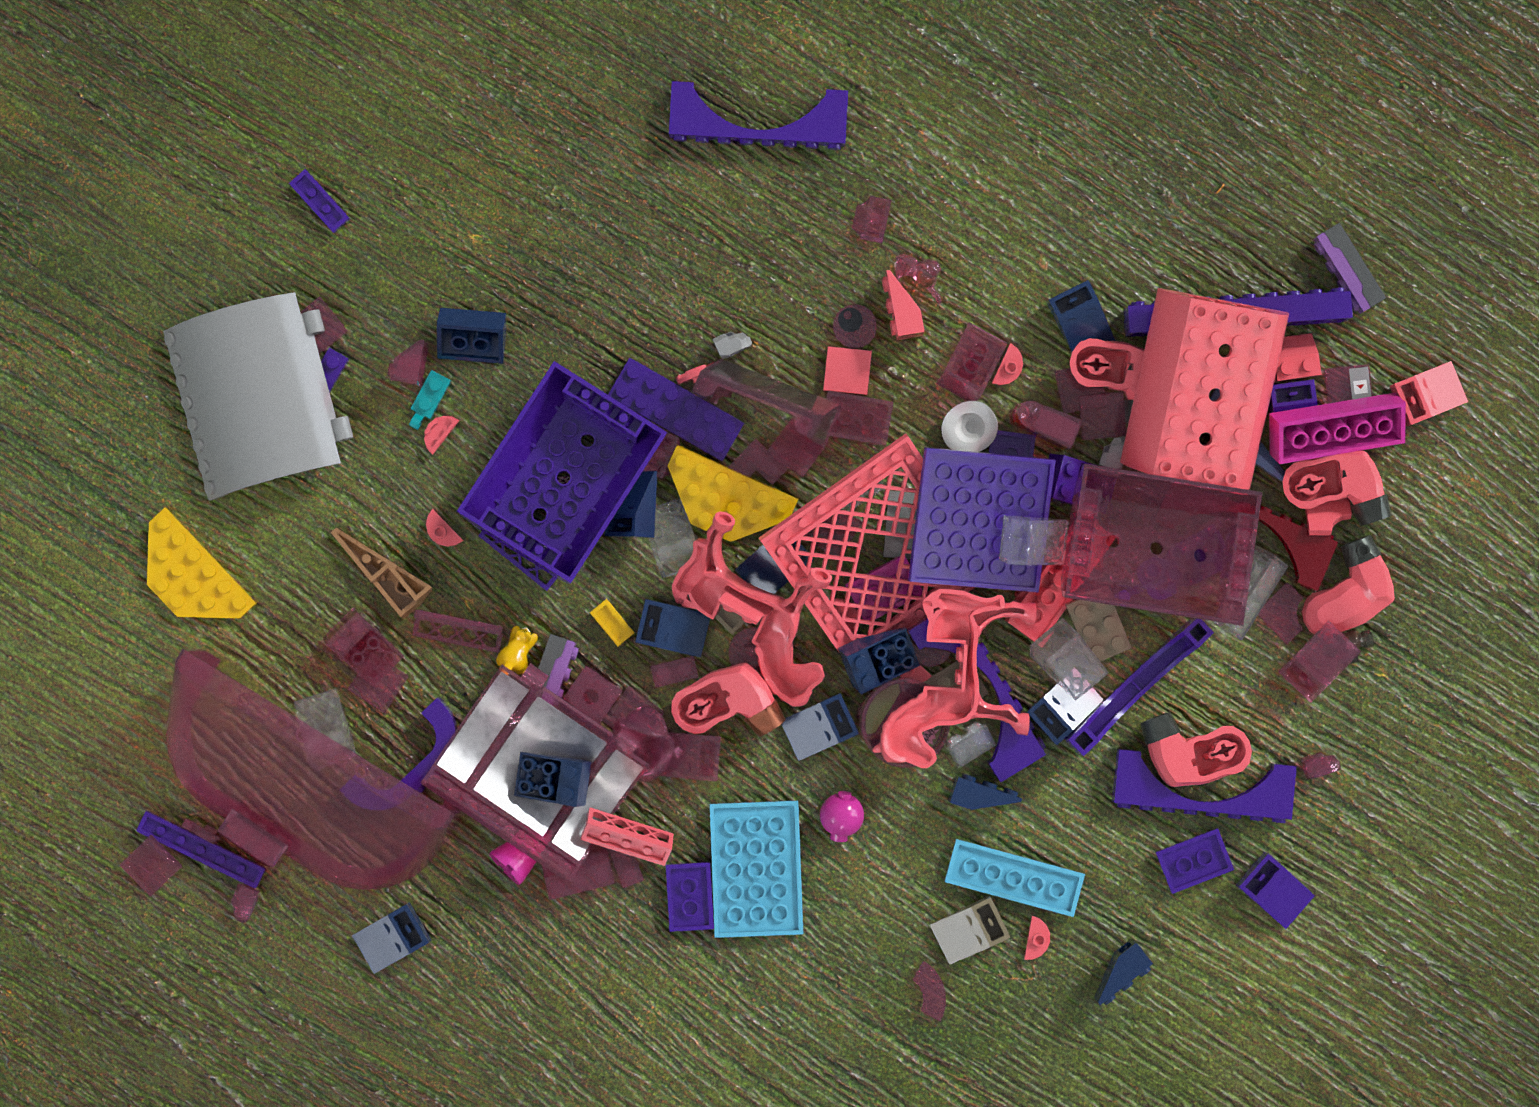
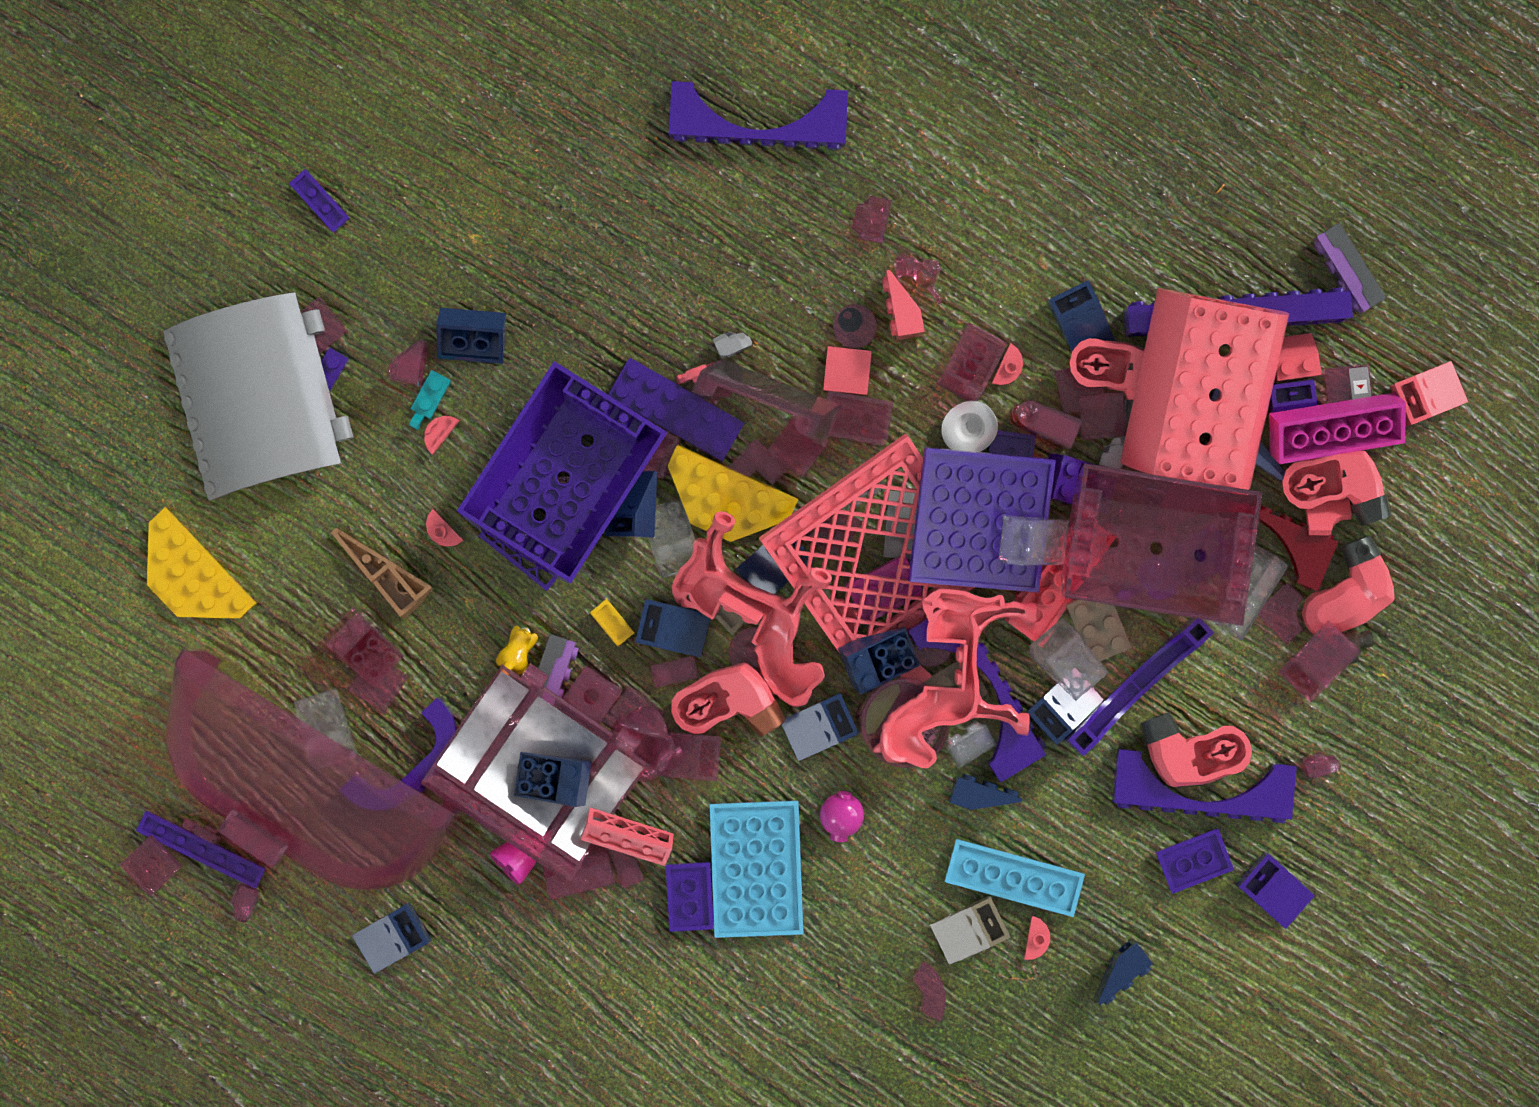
(458, 622): clear pink fence -> none

